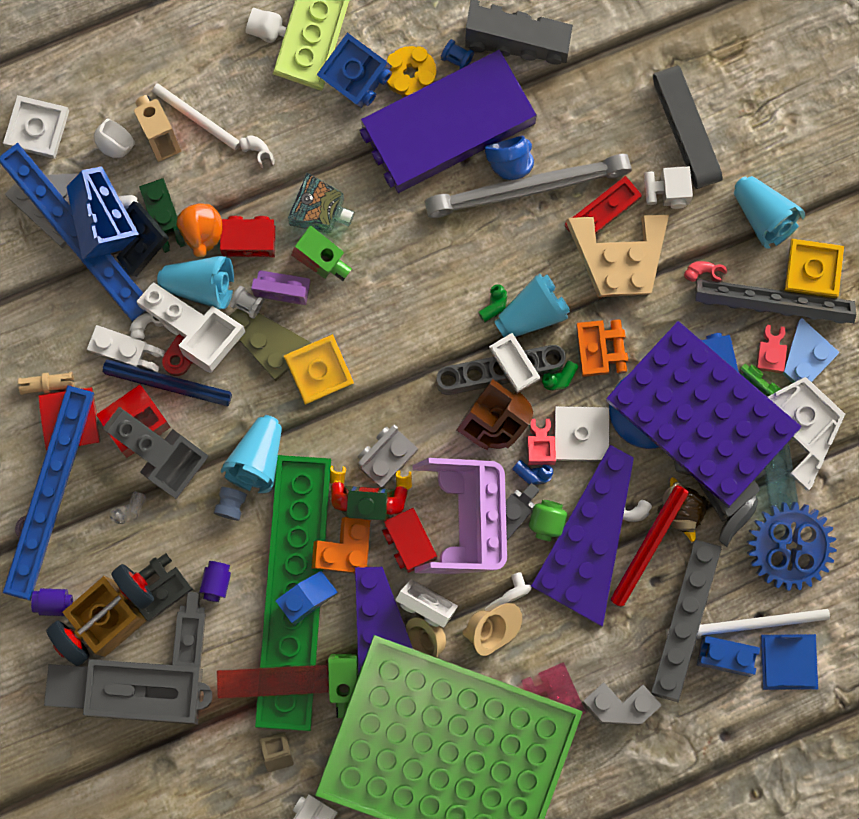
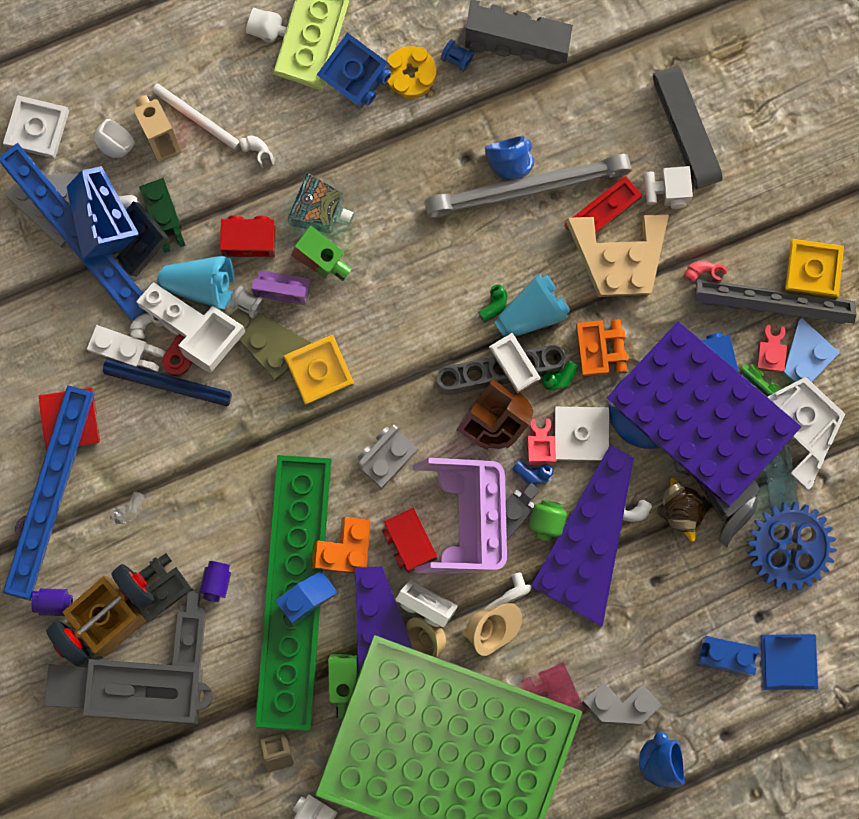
(45, 383): tan pin -> none
(140, 407): red slope -> none
(169, 460): dark grey plate -> none
(200, 227): orange piece -> none
(230, 503): sand blue wheel -> none
(255, 456): medium azure cone -> none
(272, 681): clear red tile -> none
(367, 501): torso -> none
(447, 121): dark purple brick -> none
(649, 545): red axle -> none
(662, 762): none -> blue piece
(686, 621): dark grey plate -> none
(762, 622): white bar -> none
(767, 211): medium azure cone -> none

